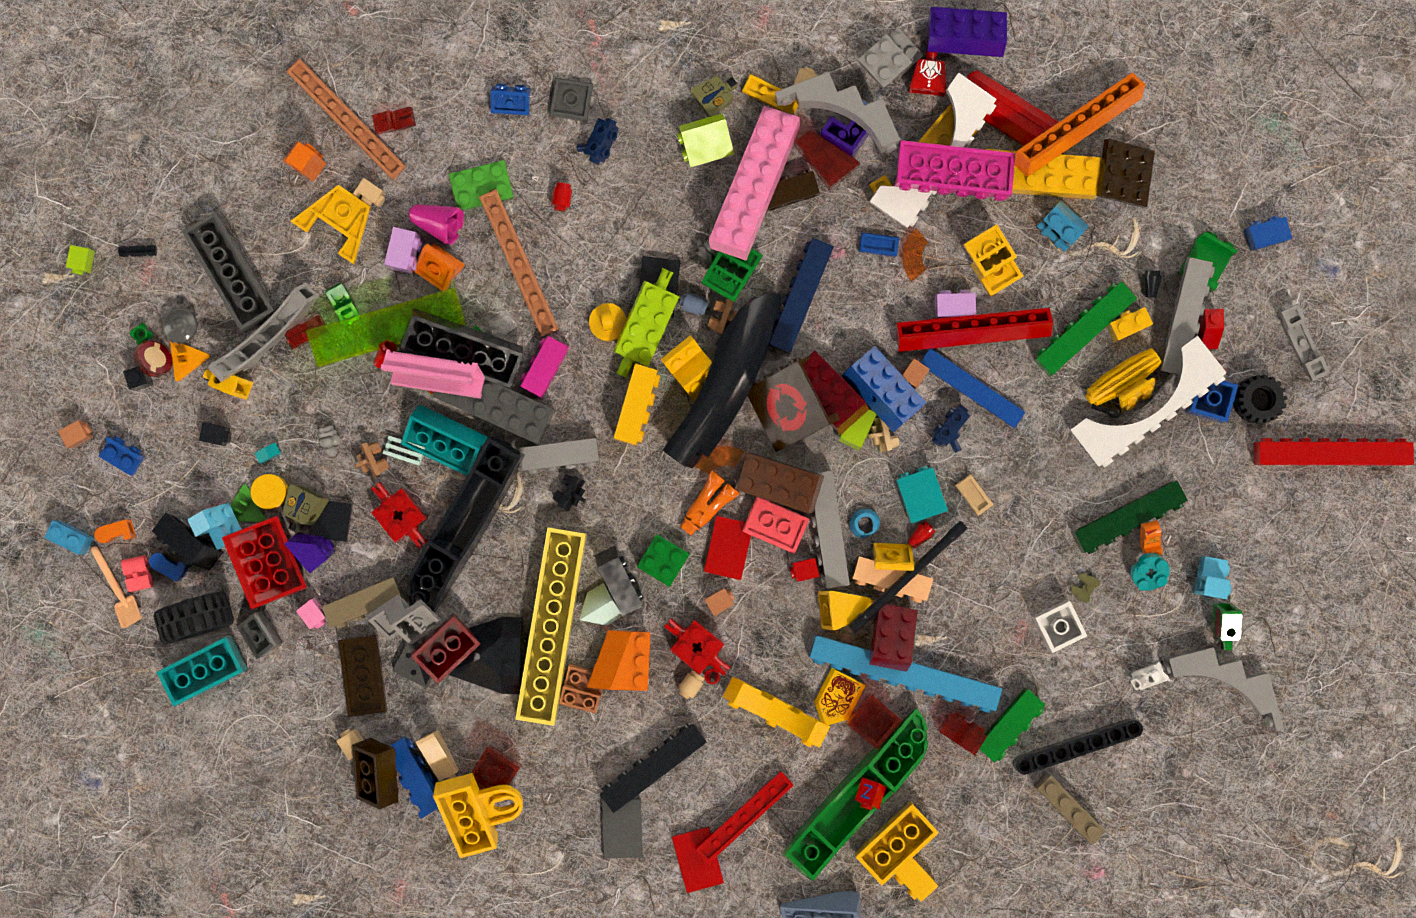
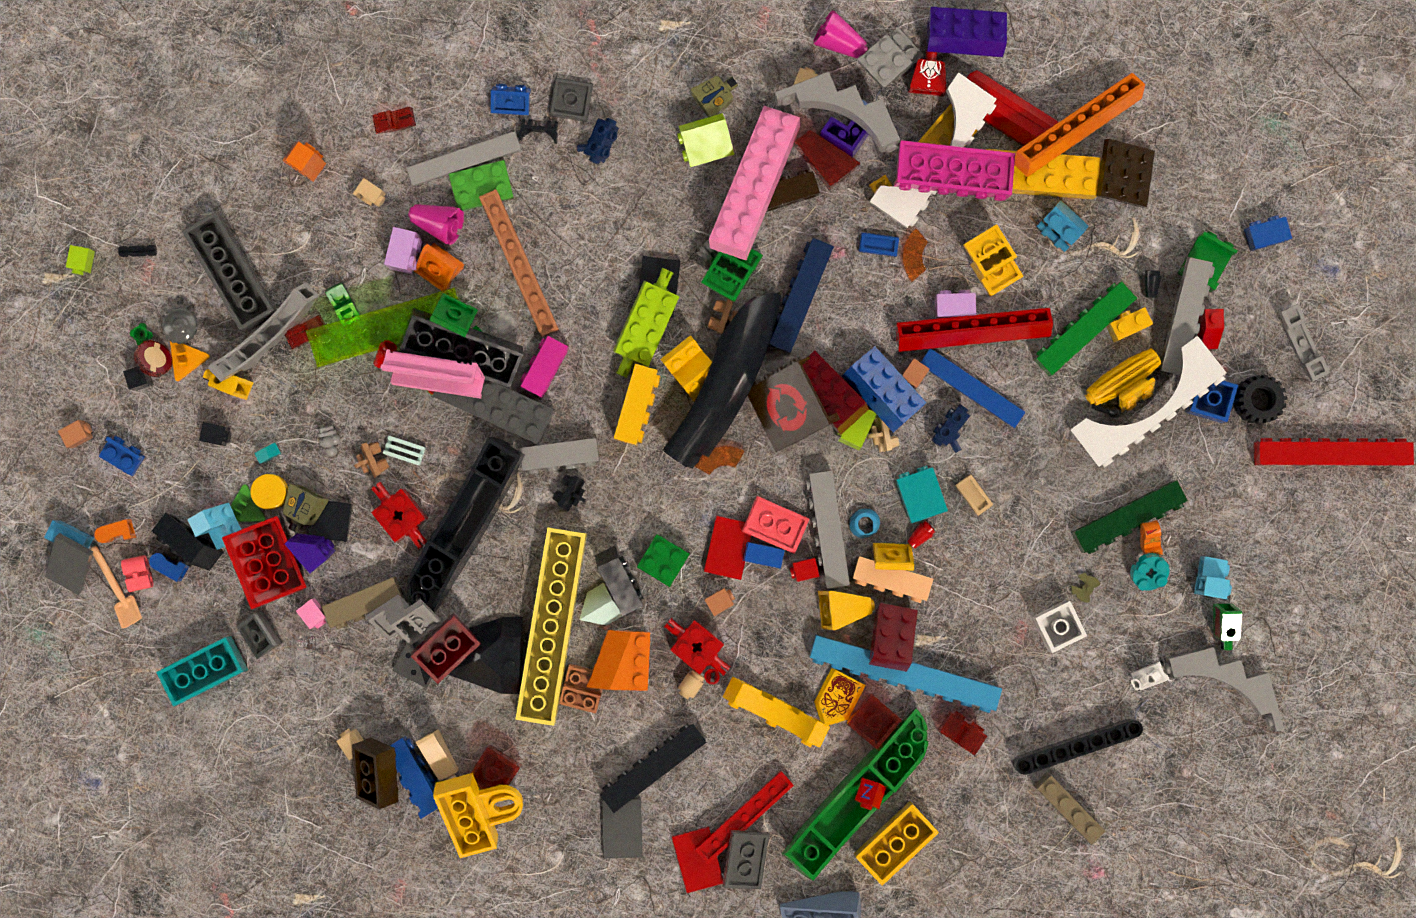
(68, 563): none -> dark grey tile
(193, 617): black tyre -> none
(341, 212): yellow wing -> none
(346, 119): nougat tile -> none
(362, 675): dark brown plate -> none
(443, 439): teal slope -> none
(453, 315): none -> green tile
(464, 158): none -> light grey tile
(551, 131): none -> black piece
(561, 197): red brick -> none
(607, 321): yellow tile -> none
(694, 303): sand blue brick -> none
(700, 512): orange piece -> none
(746, 859): none -> dark grey tile
(763, 555): none -> blue tile
(765, 93): yellow tile -> none
(780, 482): reddish brown brick -> none
(840, 37): none -> dark pink cone
(916, 879): yellow brick -> none
(953, 534): black piece -> none
(1011, 723): green brick -> none

